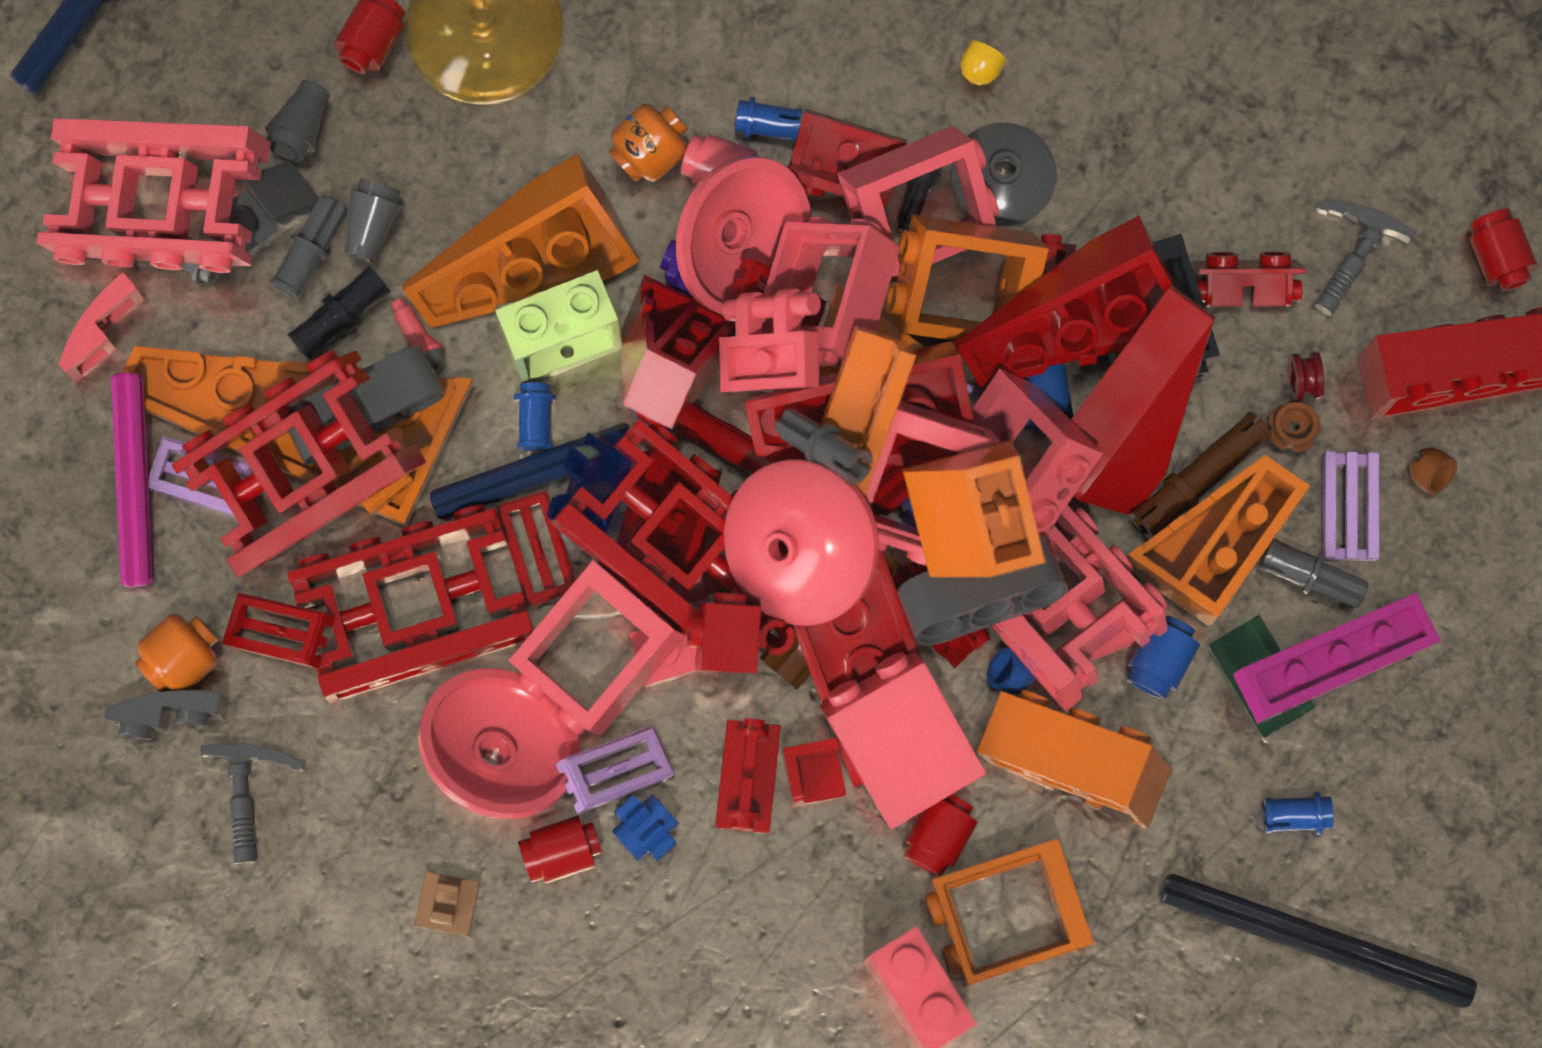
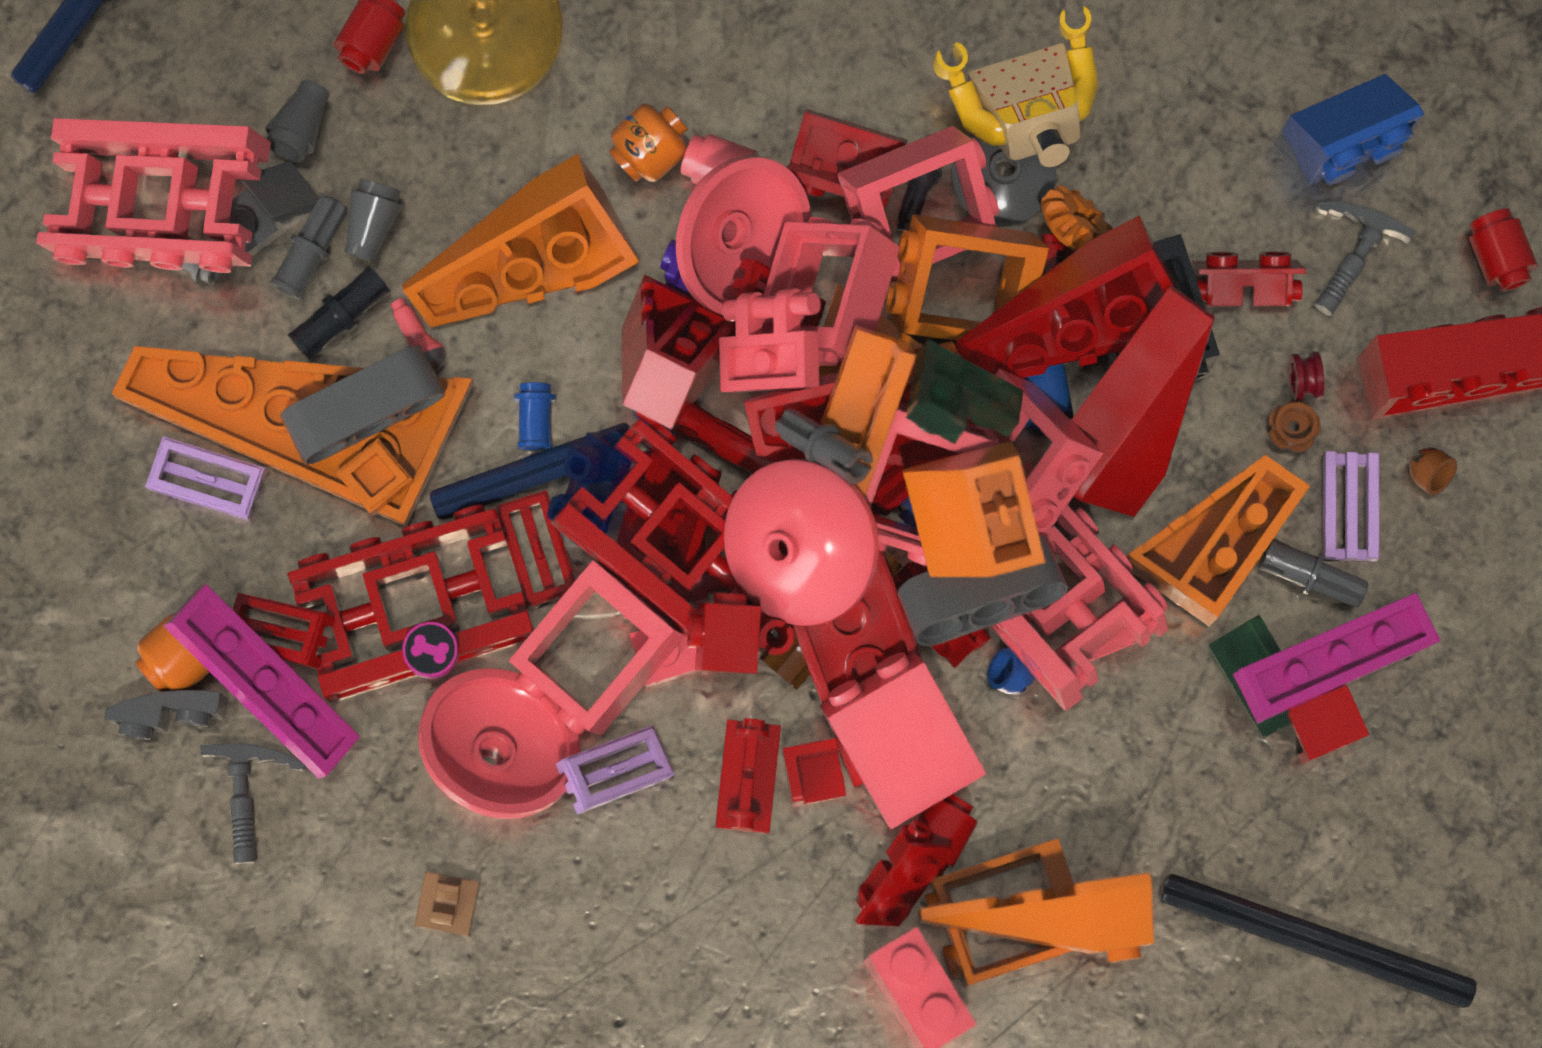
(88, 343): coral slope -> none
(131, 479): dark pink axle -> none
(262, 681): none -> dark pink plate
(317, 498): red fence -> none
(430, 650): none -> tile
(560, 850): red brick -> none
(565, 316): yellowish green window -> none
(645, 827): blue gear -> none
(767, 120): blue pin -> none
(893, 891): none -> red hinge
(952, 388): none -> clear green plate
(981, 63): yellow hinge -> none
(1029, 100): none -> torso
(1072, 217): none -> orange gear
(1076, 755): orange wedge -> none
(1084, 918): none -> orange wedge
(1163, 660): blue brick -> none
(1184, 489): reddish brown pin -> none
(1298, 813): blue pin -> none
(1327, 724): none -> red panel
(1351, 129): none -> blue slope

